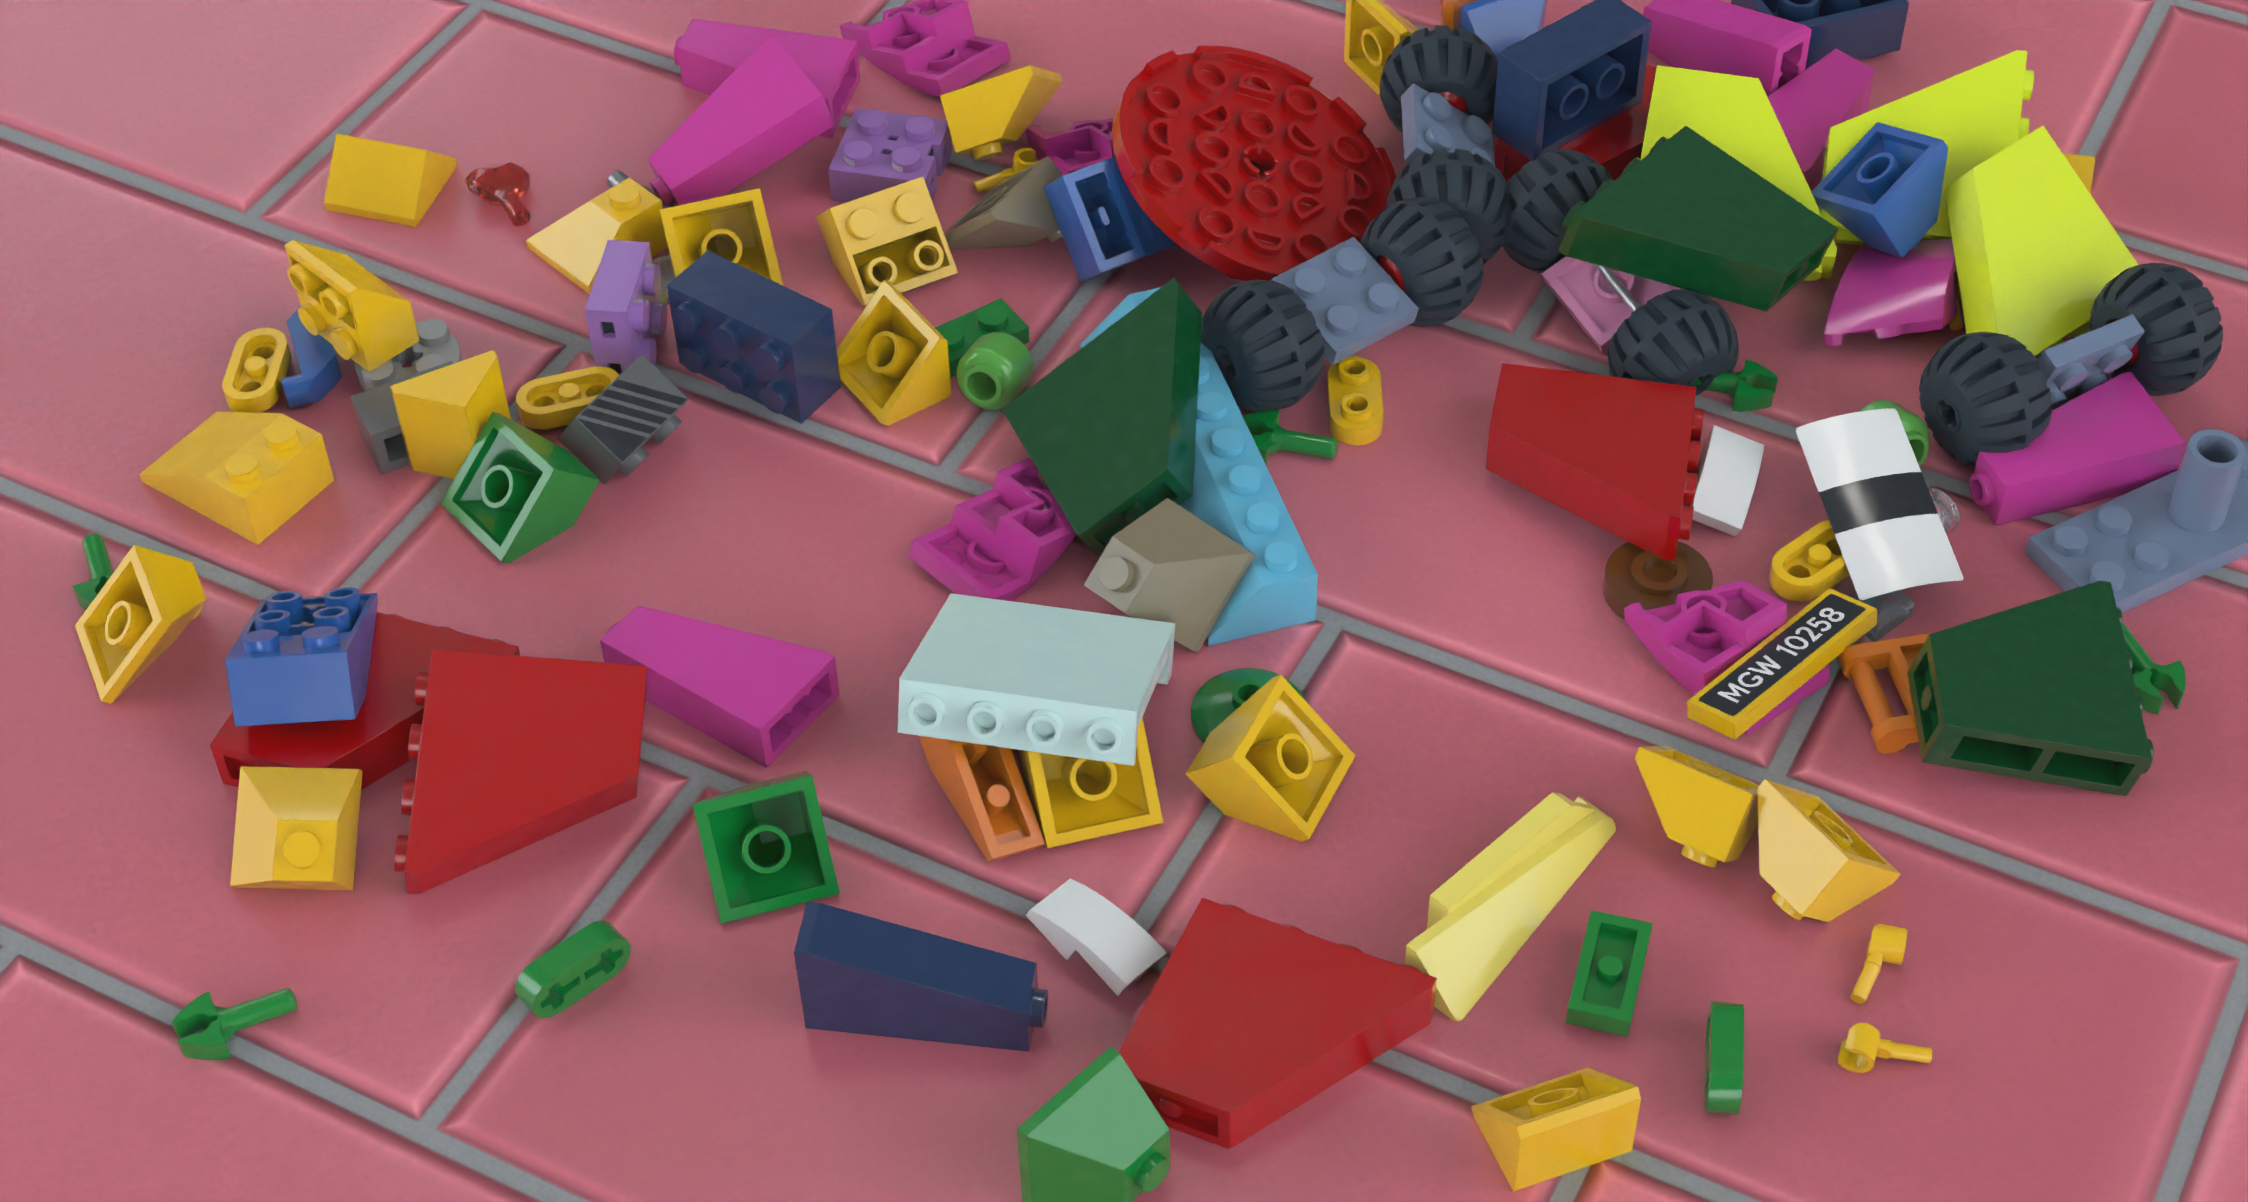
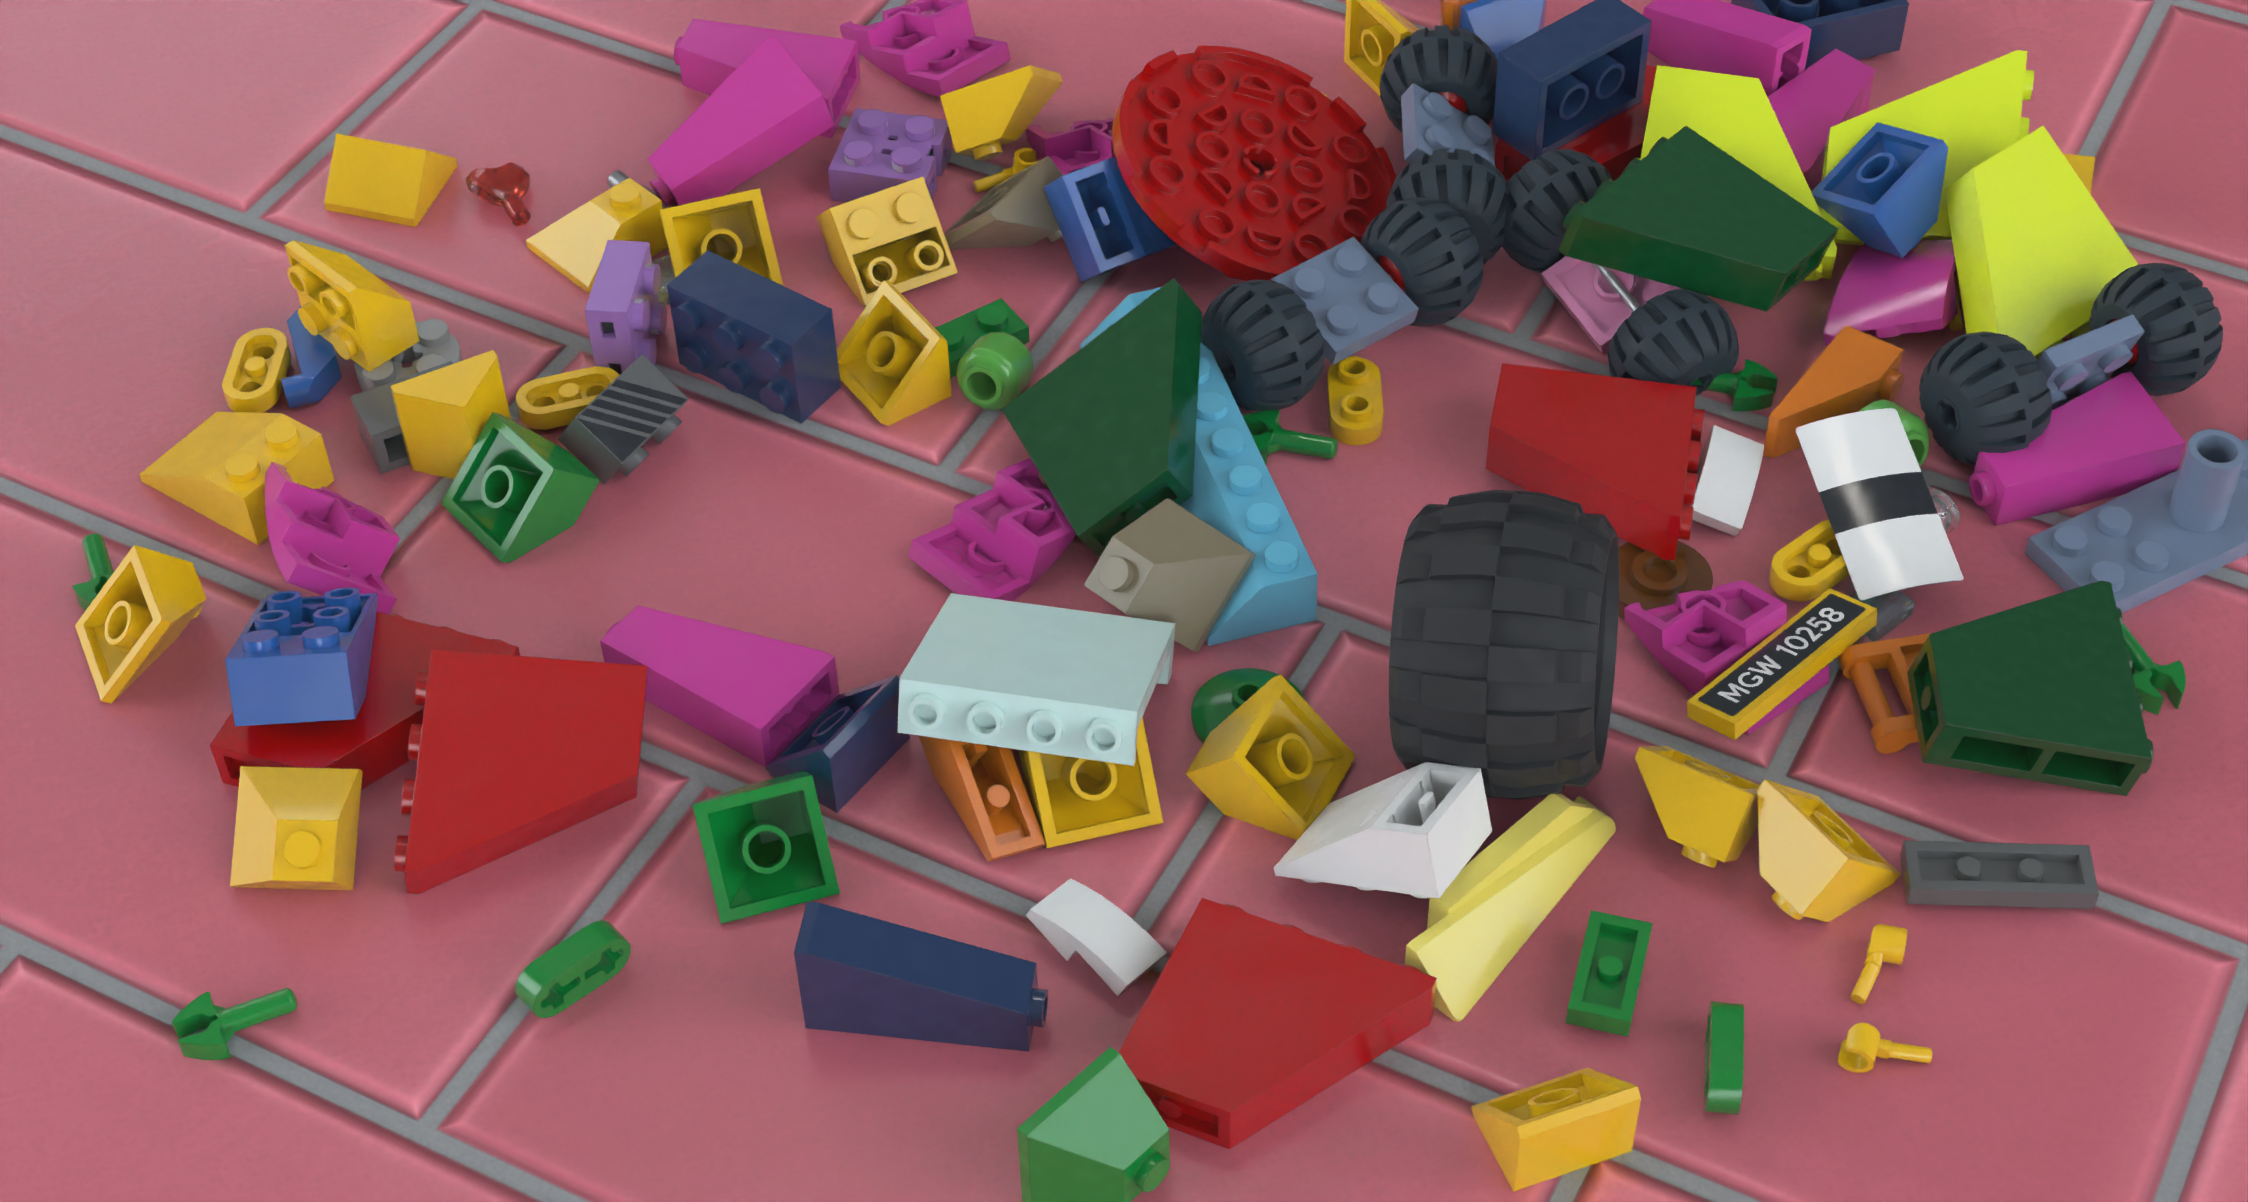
(326, 539): none -> dark pink slope
(846, 742): none -> dark blue slope
(1396, 834): none -> white slope
(1506, 640): none -> black tyre
(1841, 381): none -> orange slope
(1998, 874): none -> dark grey plate

